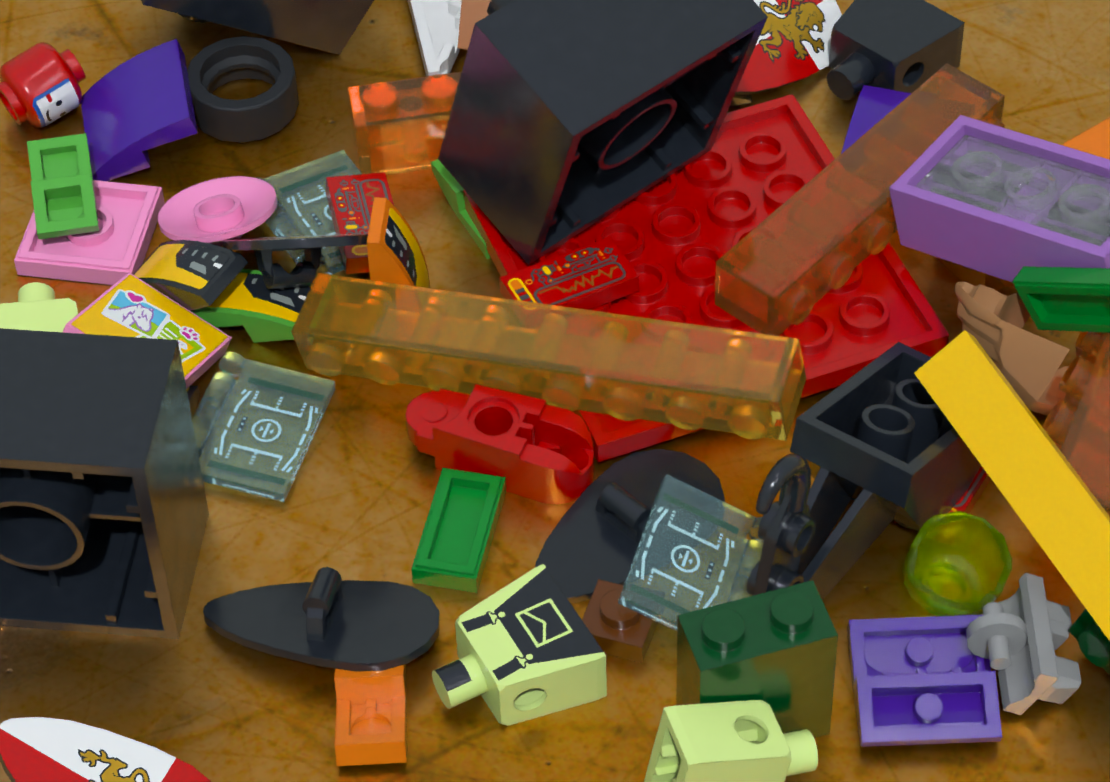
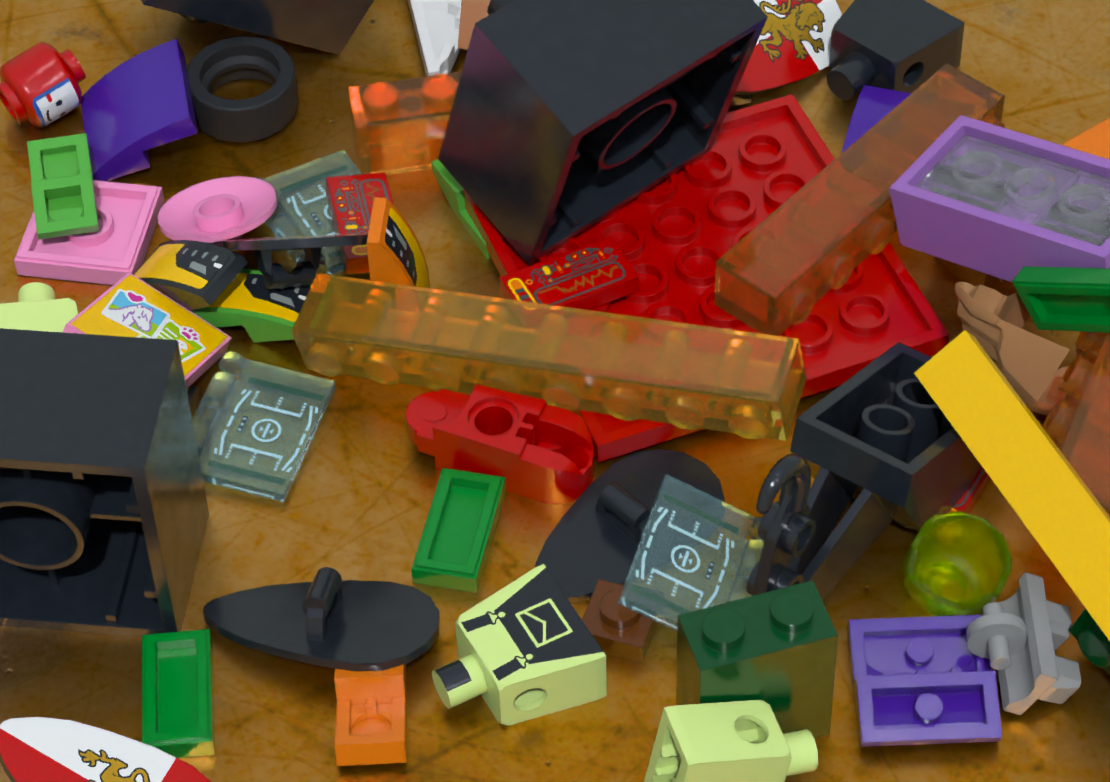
(178, 693): none -> green tile

